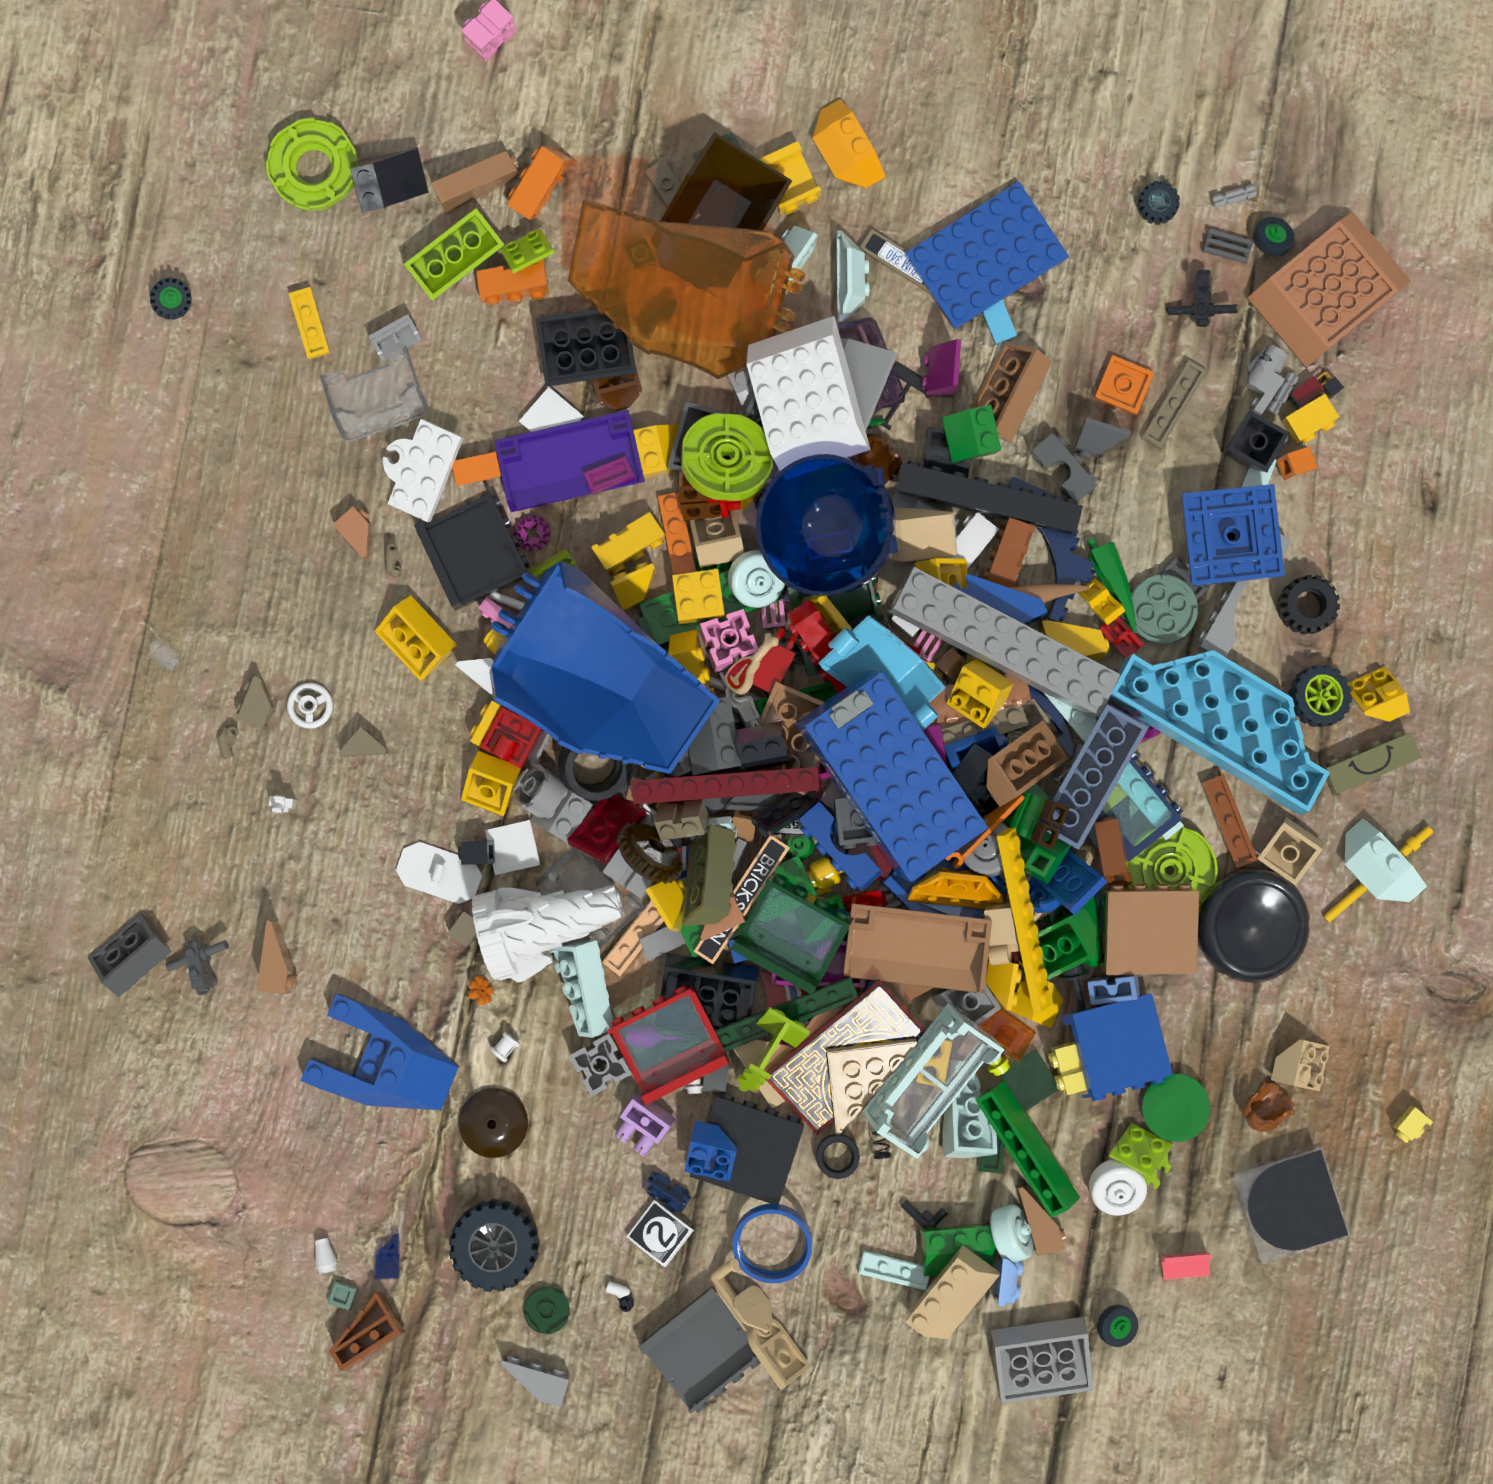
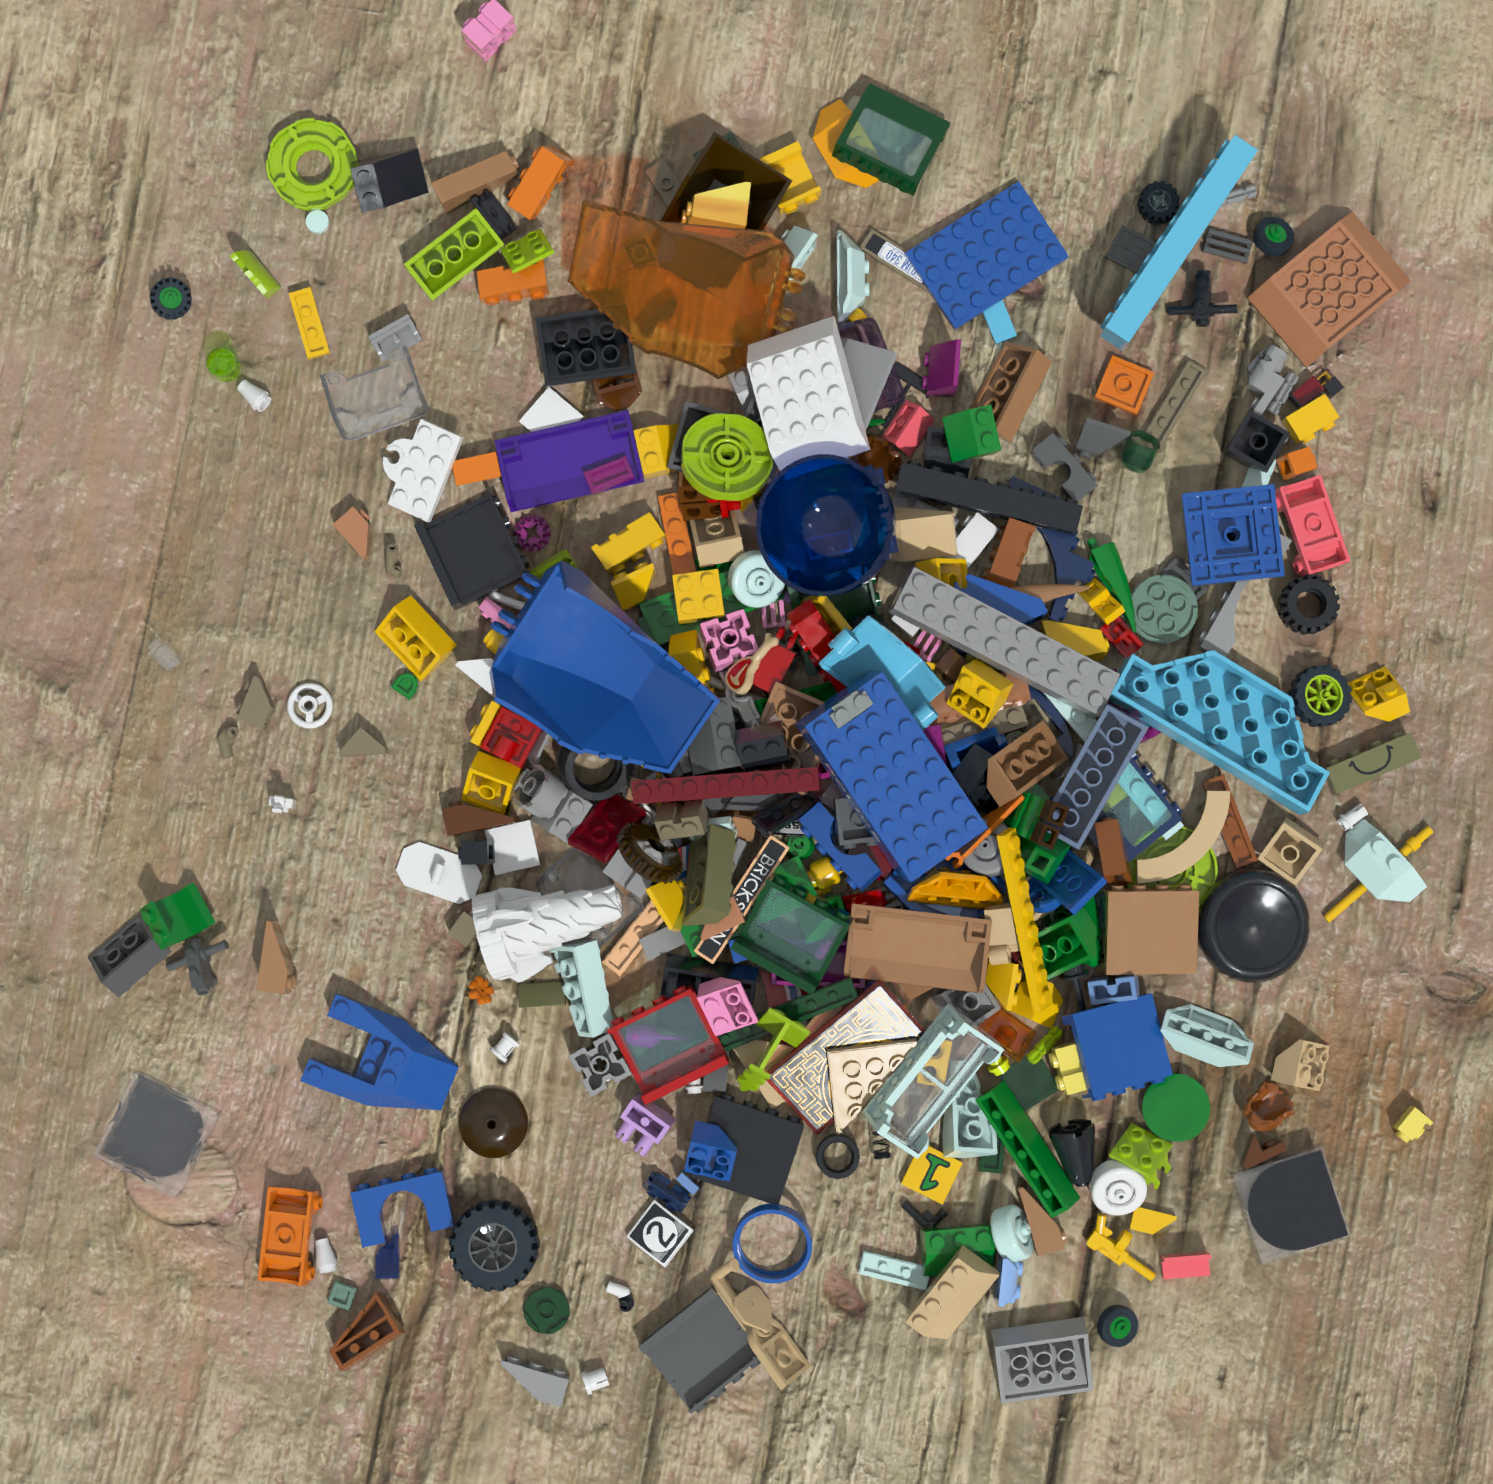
(157, 1133): none -> clear tile
(177, 916): none -> green panel
(223, 364): none -> clear neon green wheel
(255, 396): none -> white cone
(256, 272): none -> lime slope
(288, 1235): none -> orange piece
(317, 222): none -> light aqua tile
(406, 685): none -> green tile
(429, 1187): none -> blue arch
(467, 818): none -> reddish brown slope
(494, 214): none -> black hinge
(541, 994): none -> olive slope
(594, 1380): none -> white bush
(687, 1182): none -> medium blue tile
(719, 207): none -> light yellow slope
(725, 1005): none -> bright pink slope
(857, 315): none -> yellow piece
(890, 139): none -> panel
(908, 428): none -> coral panel
(932, 1174): none -> yellow tile
(1044, 1045): none -> lime axle
(1075, 1149): none -> black cone
(1115, 1249): none -> yellow piece
(1130, 249): none -> dark grey window
(1138, 457): none -> clear green helmet
(1149, 1220): none -> yellow tile
(1177, 241): none -> medium azure brick
(1194, 847): none -> tan tile
(1206, 1036): none -> light aqua wedge
(1254, 1154): none -> reddish brown slope
(1312, 526): none -> coral piece
(1352, 817): none -> white pin

